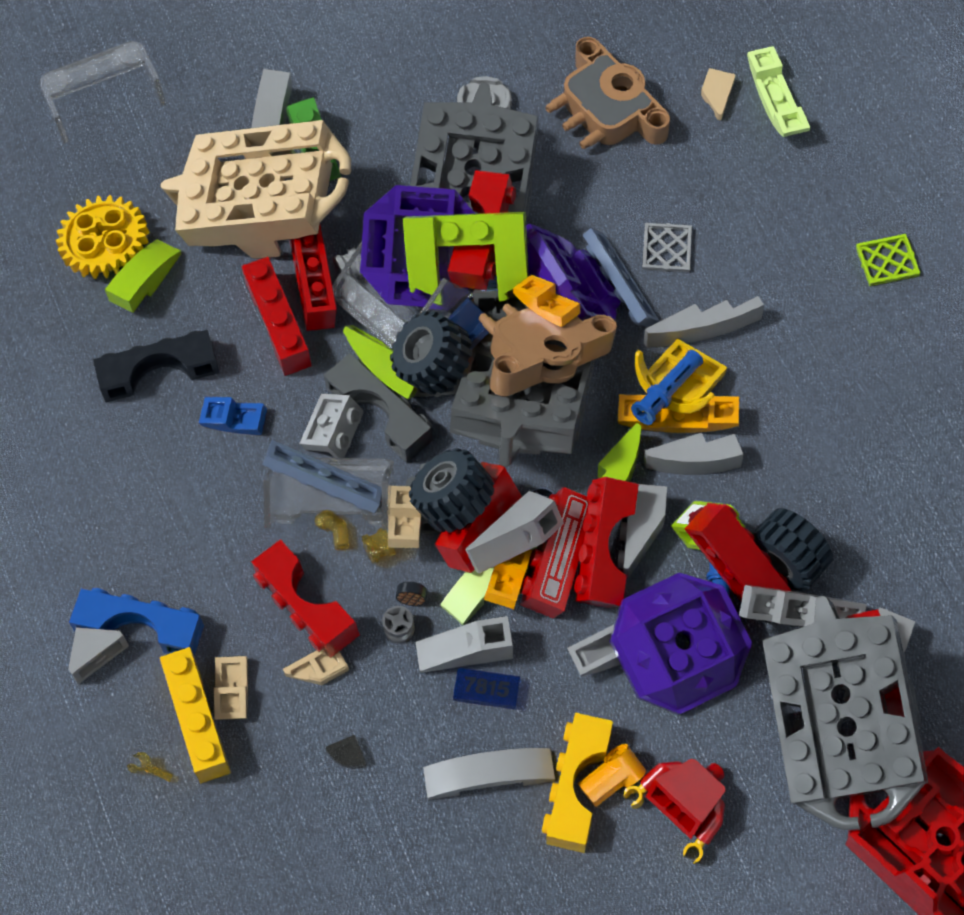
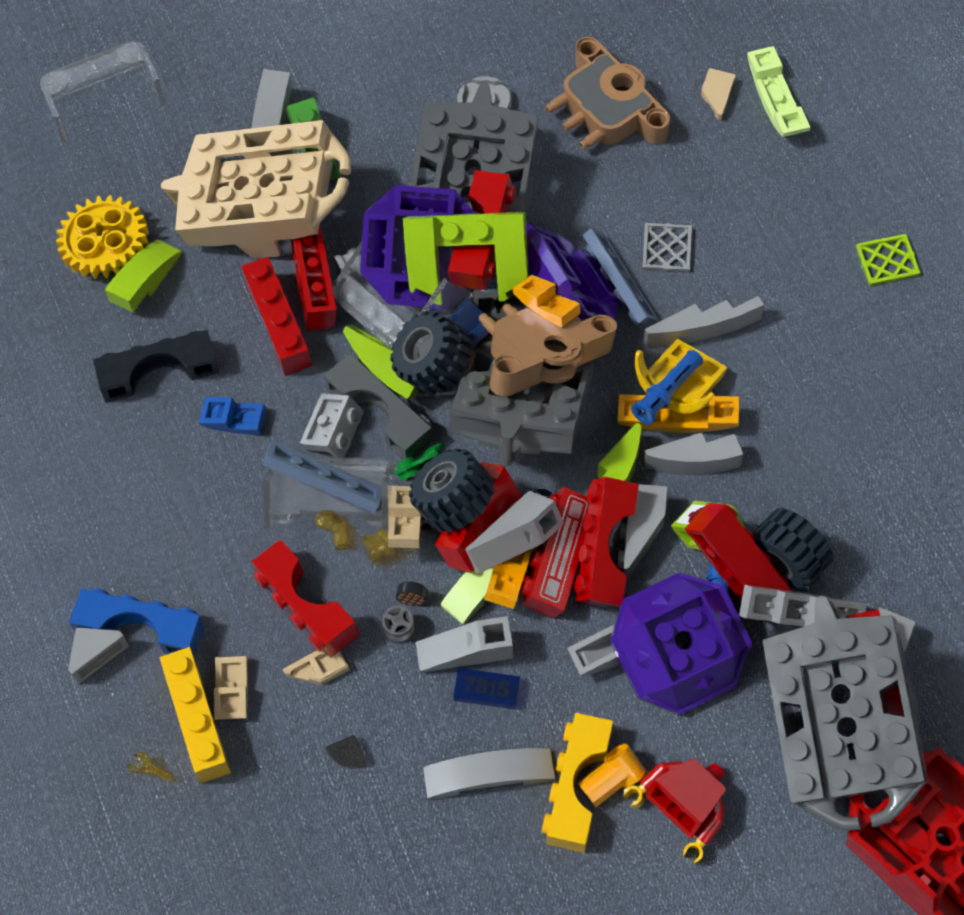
(410, 467): none -> green plate

